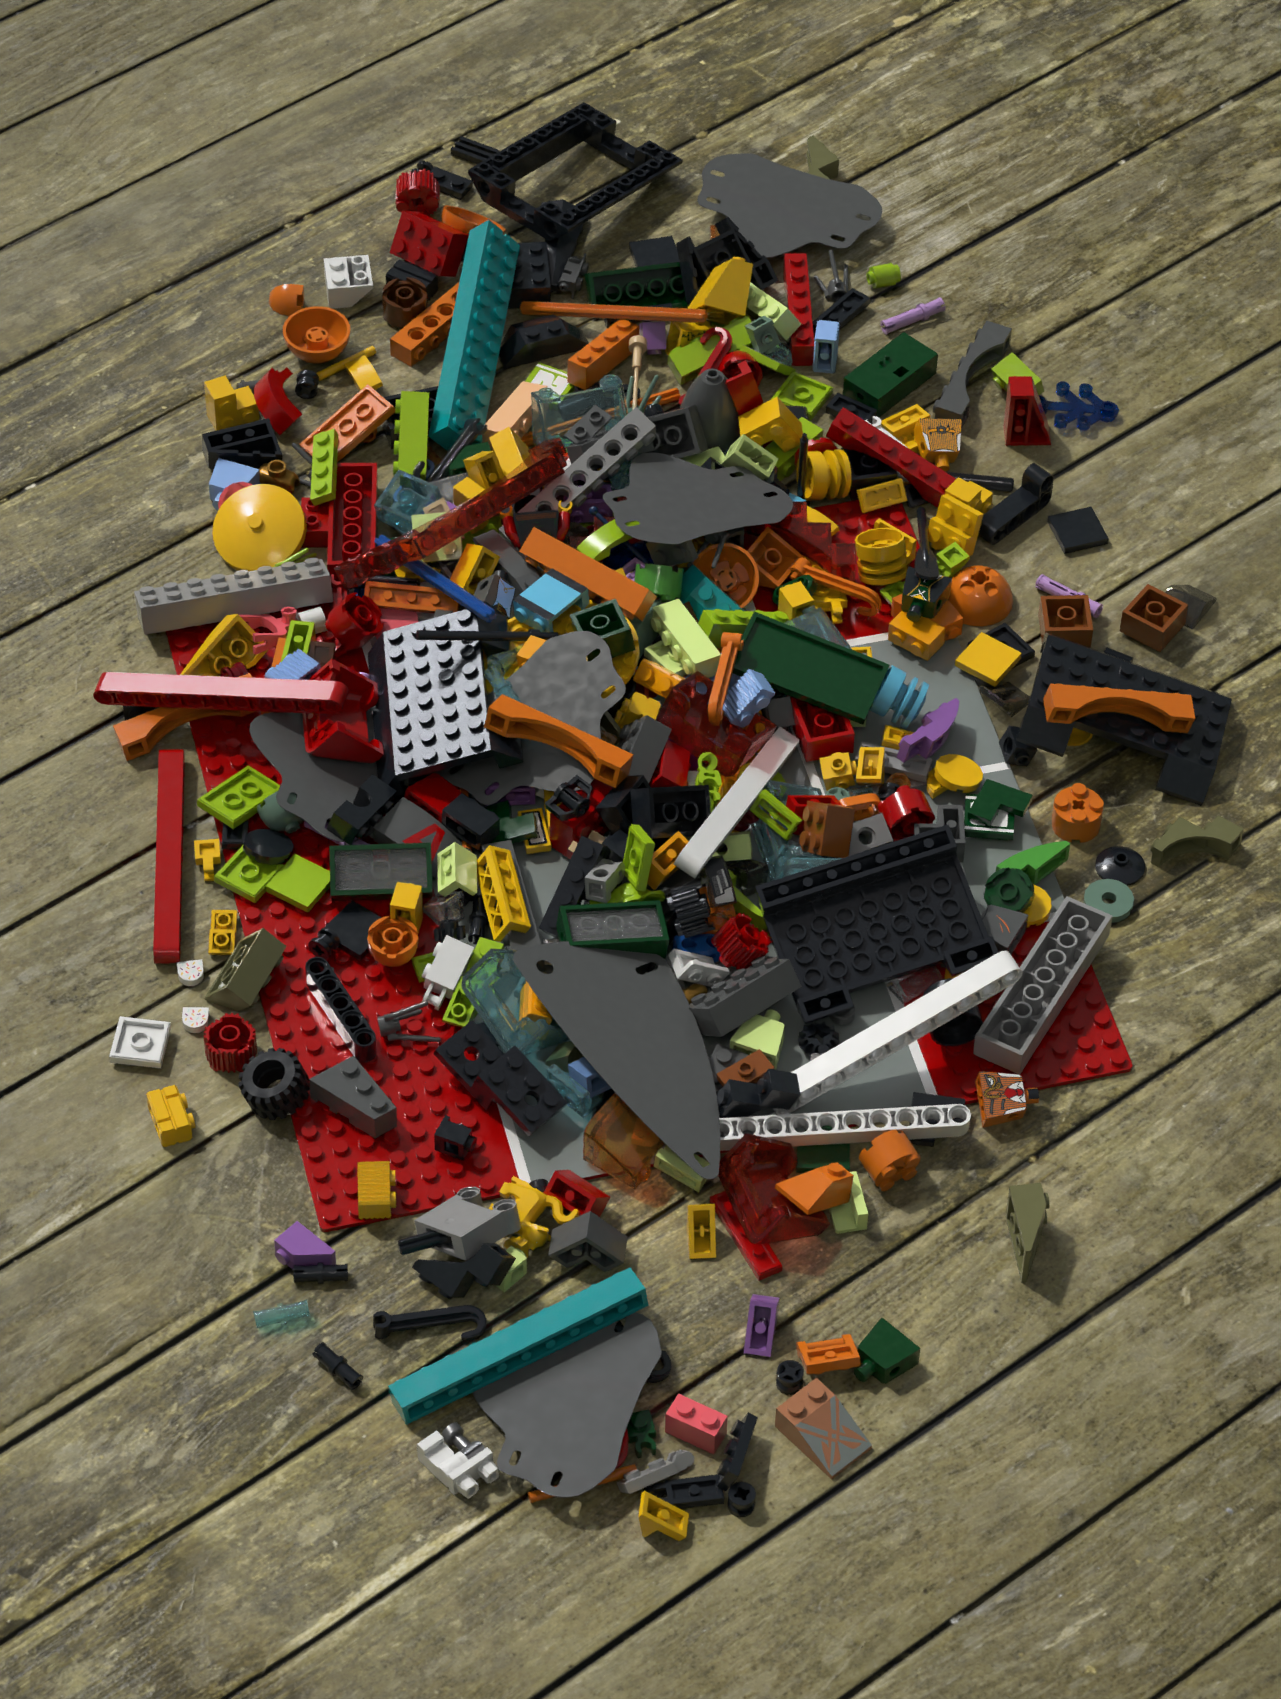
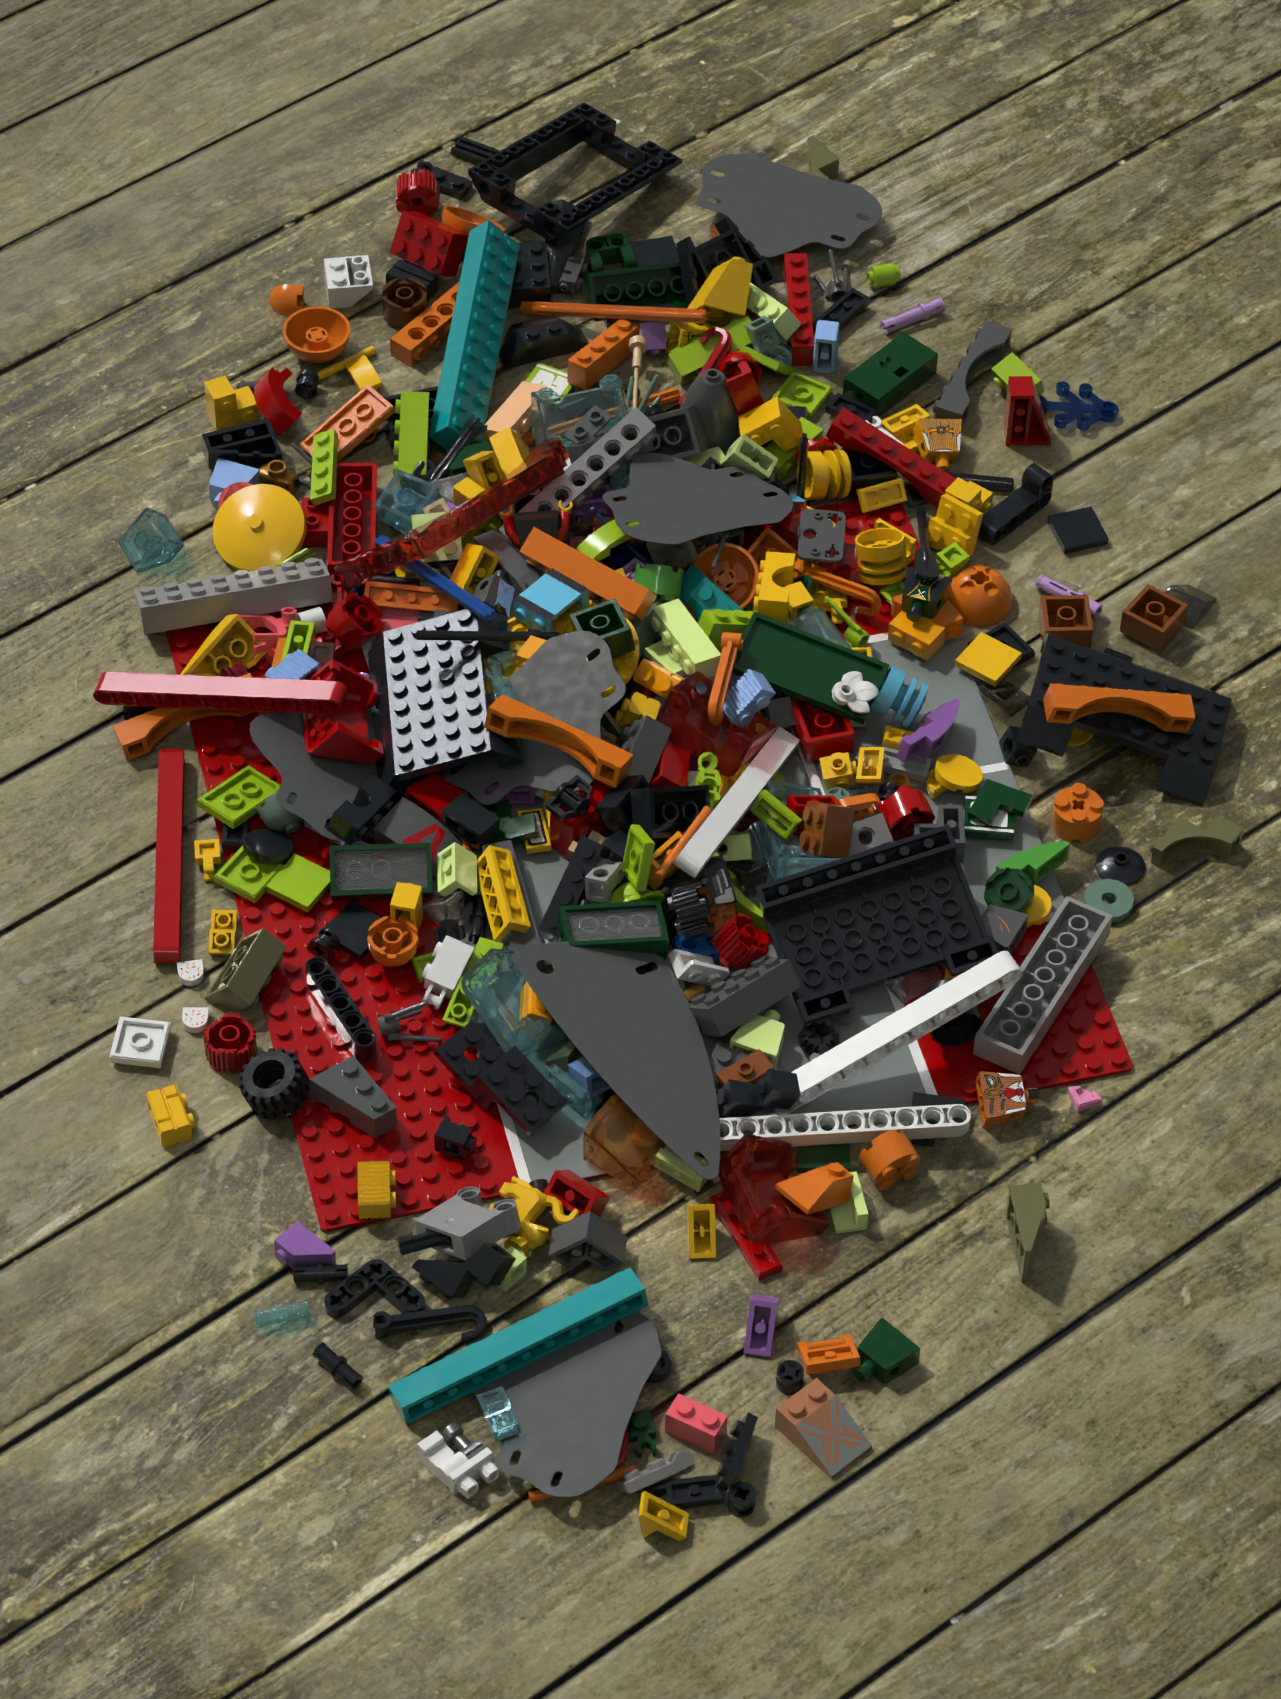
(150, 541): none -> clear light blue slope
(377, 1283): none -> black beam
(498, 1414): none -> clear light blue slope
(607, 251): none -> dark green piece
(669, 861): none -> orange bar
(774, 574): none -> yellow arch
(827, 535): none -> dark grey axle
(854, 634): none -> lime plant
(854, 692): none -> white plate
(1083, 1099): none -> bright pink tile

